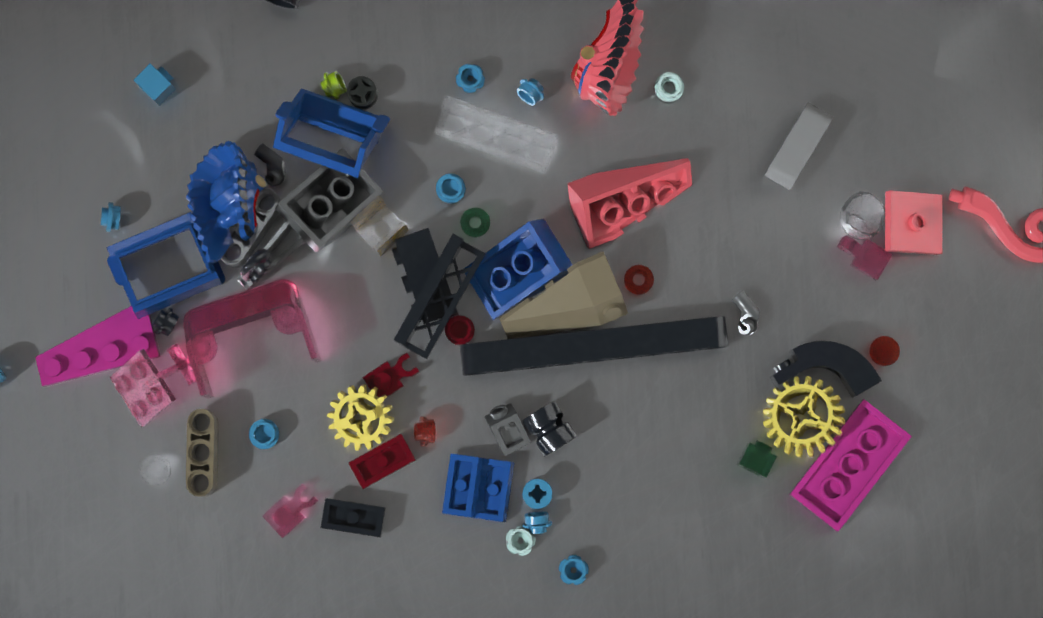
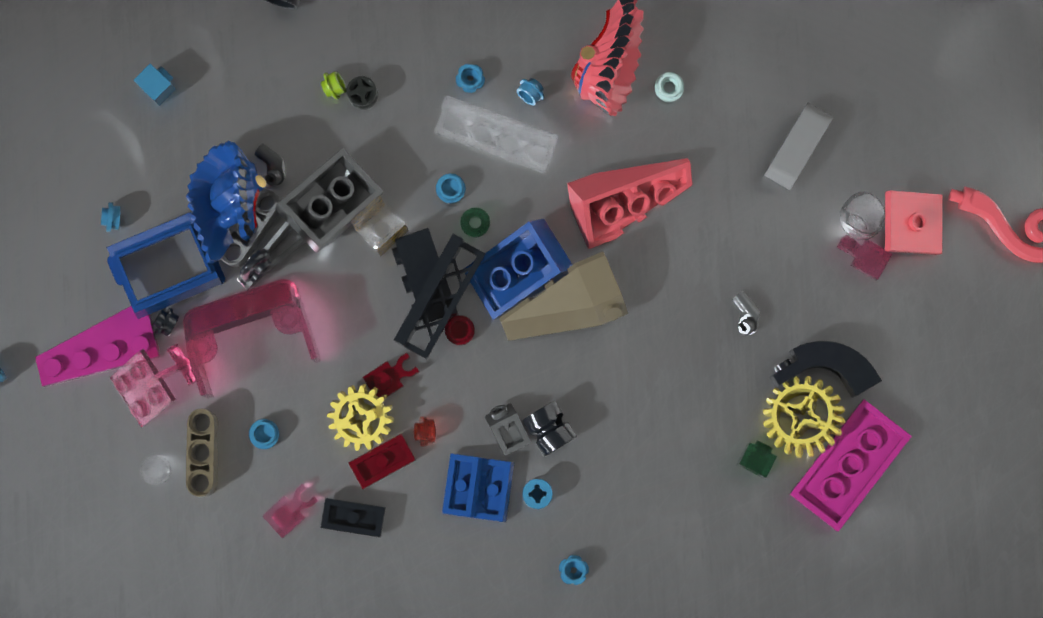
(332, 117): blue piece -> none
(528, 541): light aqua plate -> none
(537, 522): dark azure plate -> none
(594, 346): black beam -> none
(638, 270): clear red plate -> none
(884, 351): clear red plate -> none

